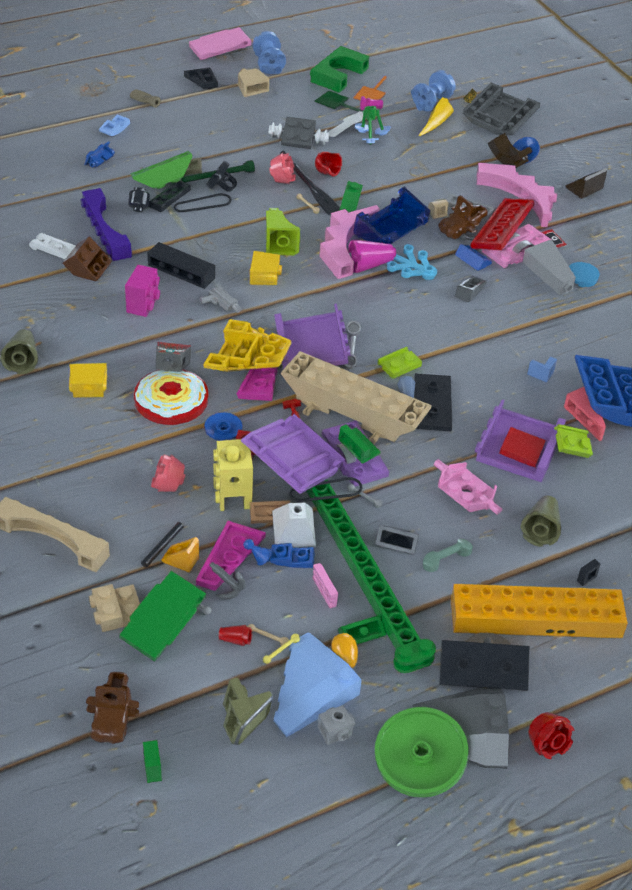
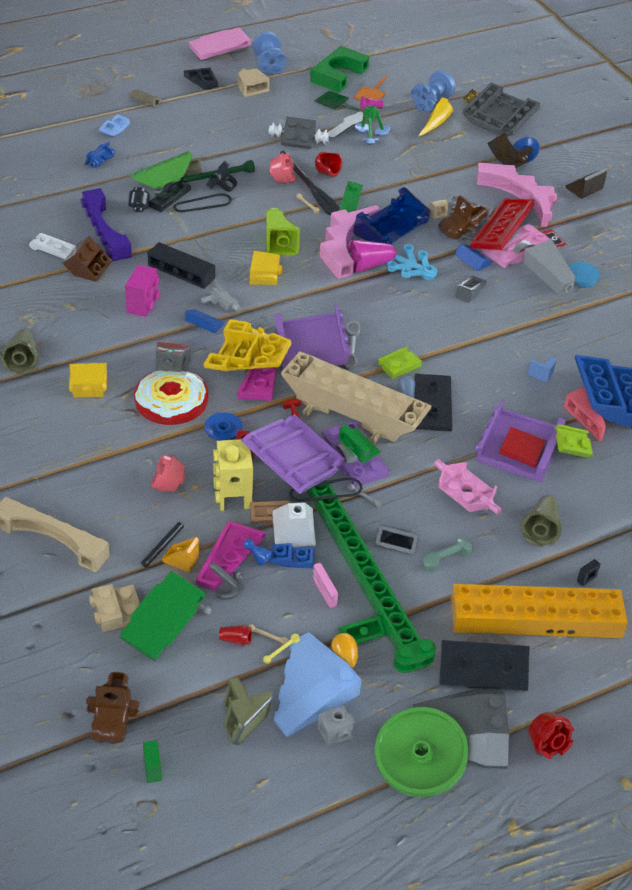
(203, 320): none -> blue slope

